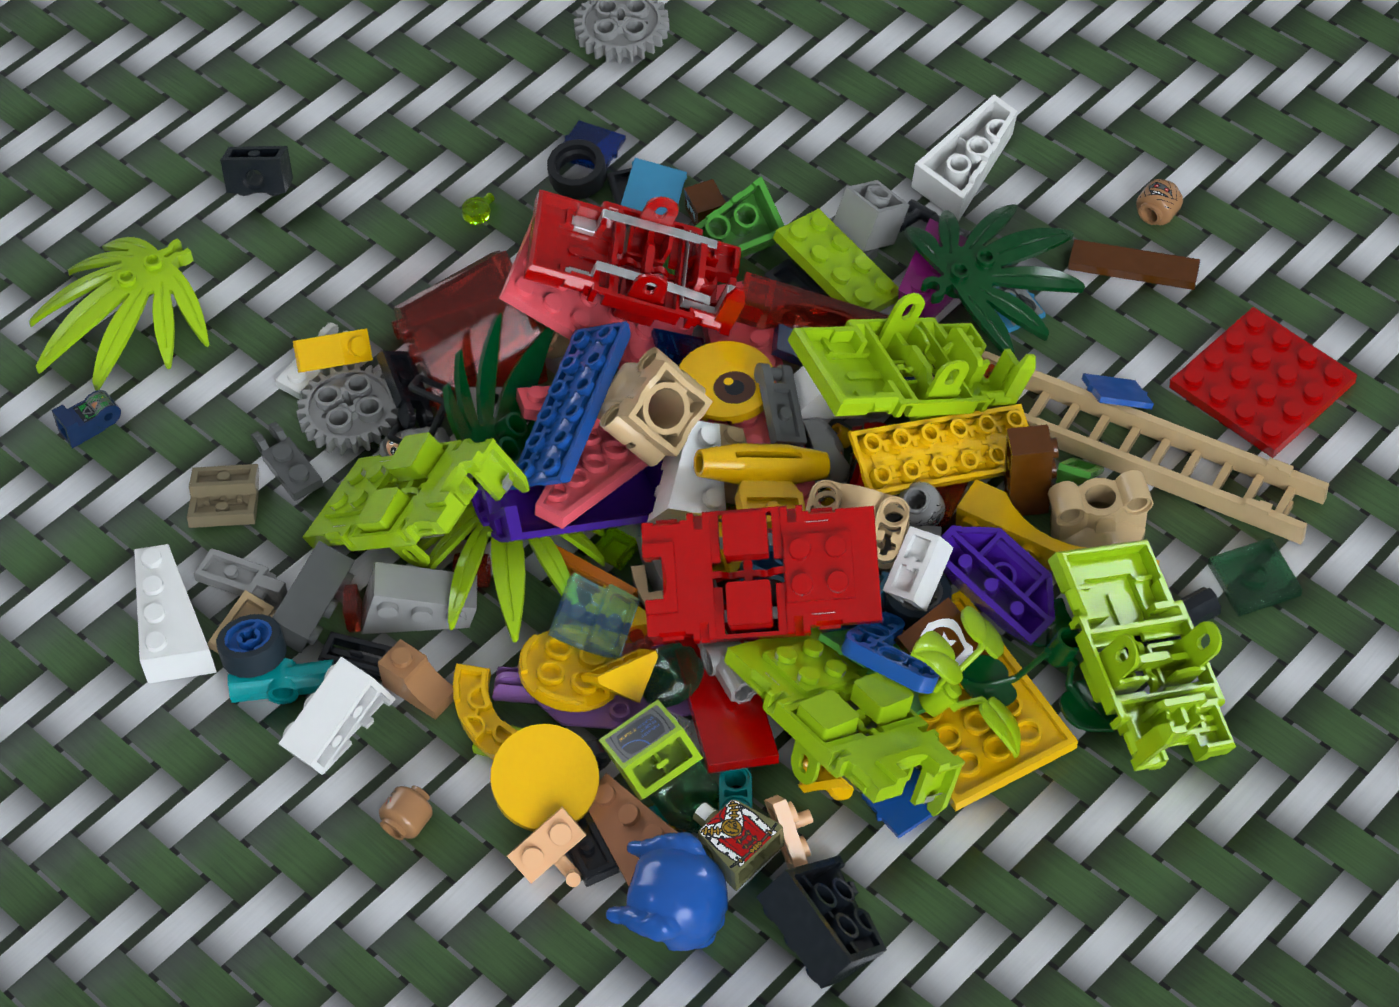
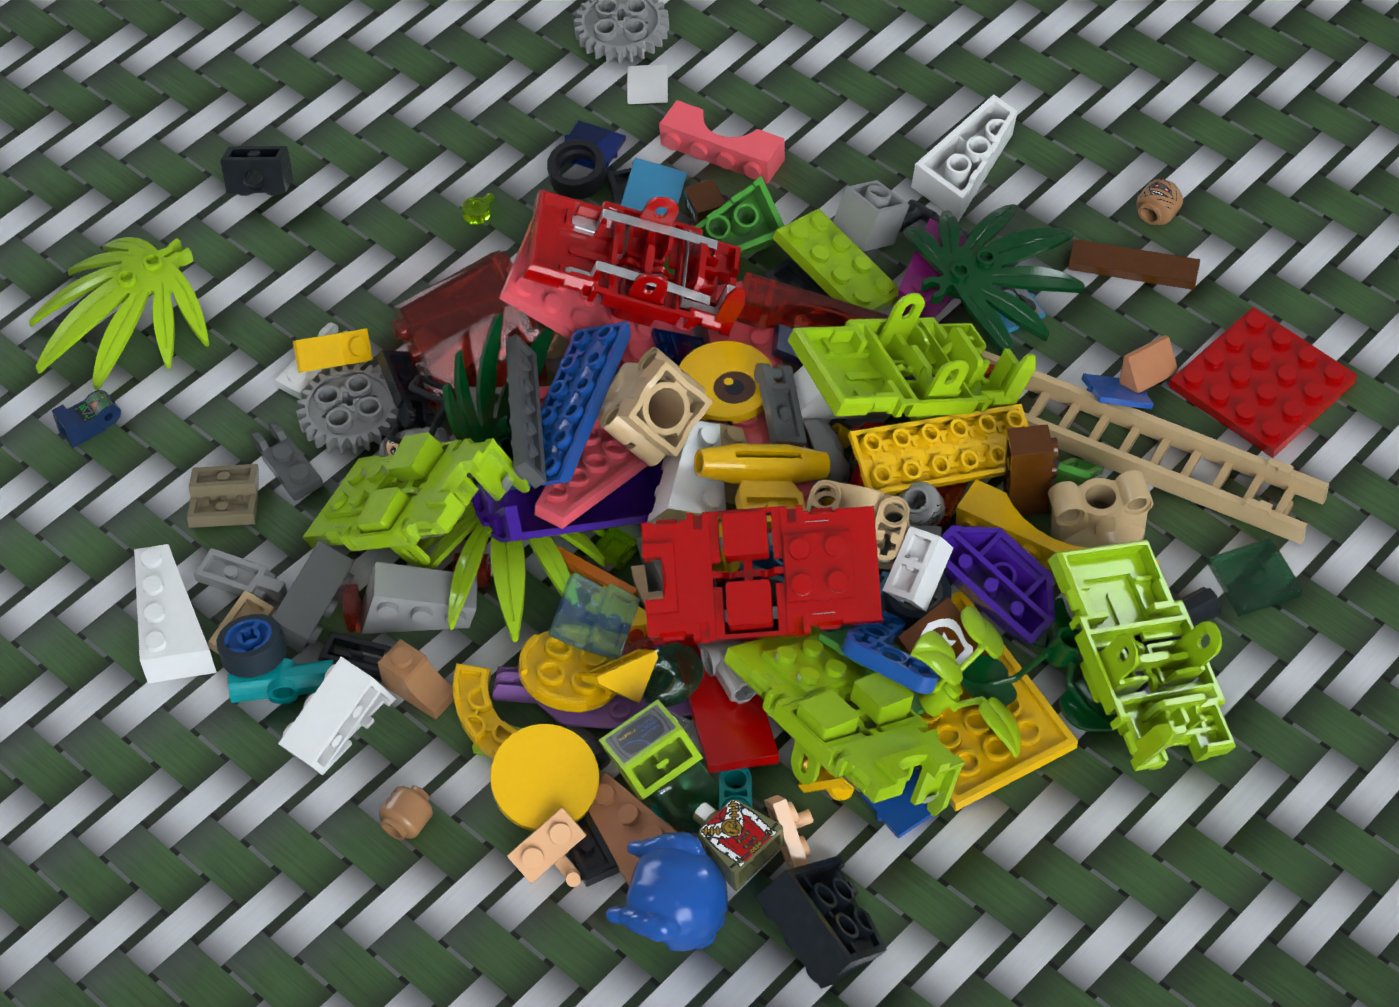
(525, 412): none -> dark grey plate
(647, 84): none -> white sticker
(748, 155): none -> coral arch
(1148, 365): none -> nougat slope

